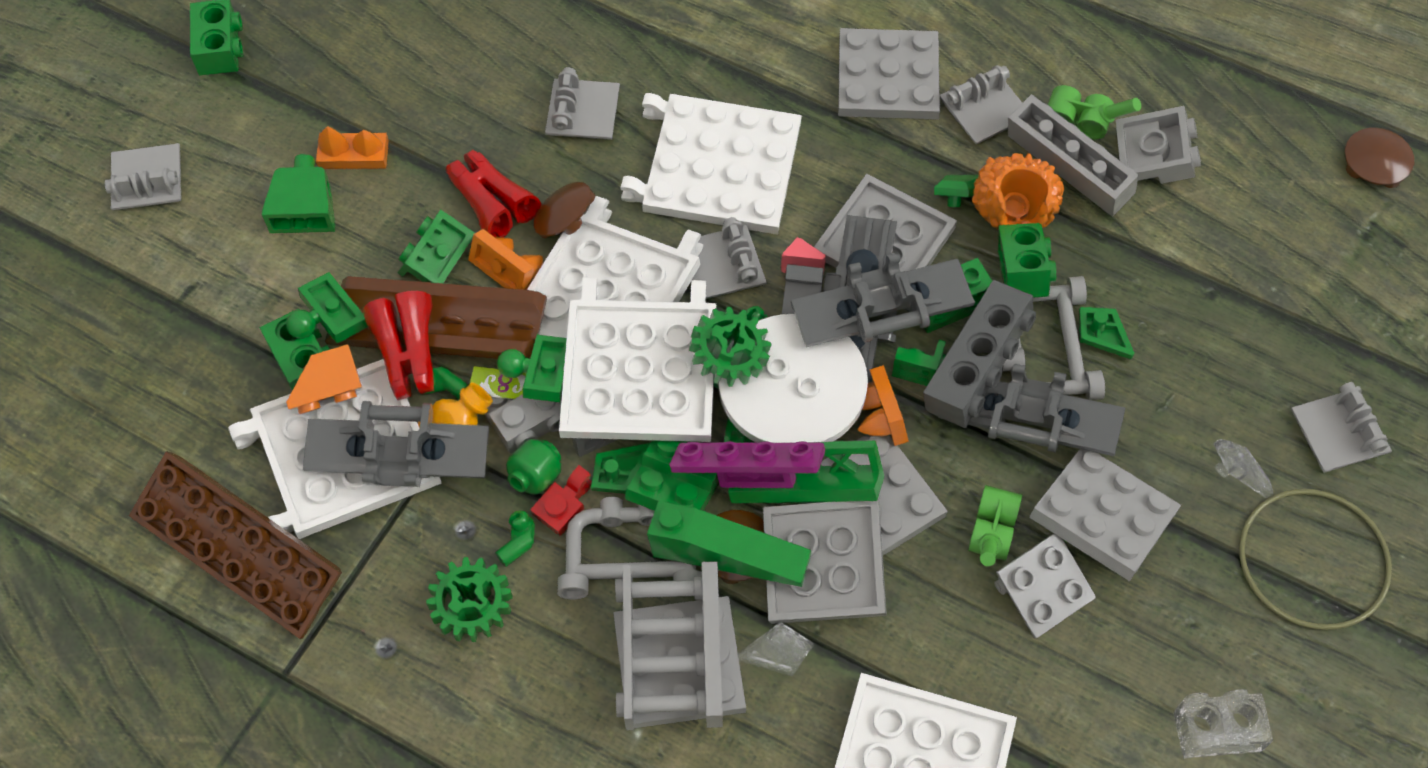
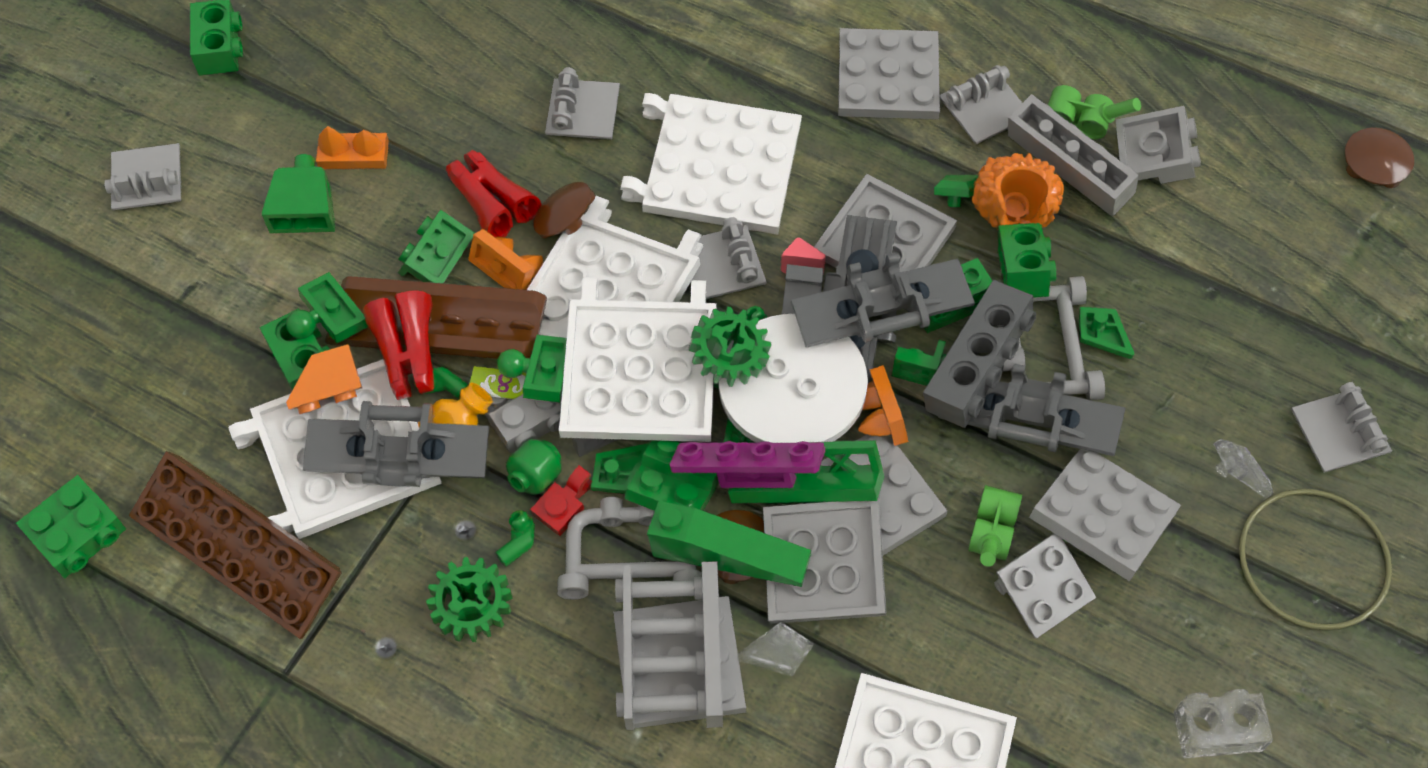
(71, 526): none -> green plate

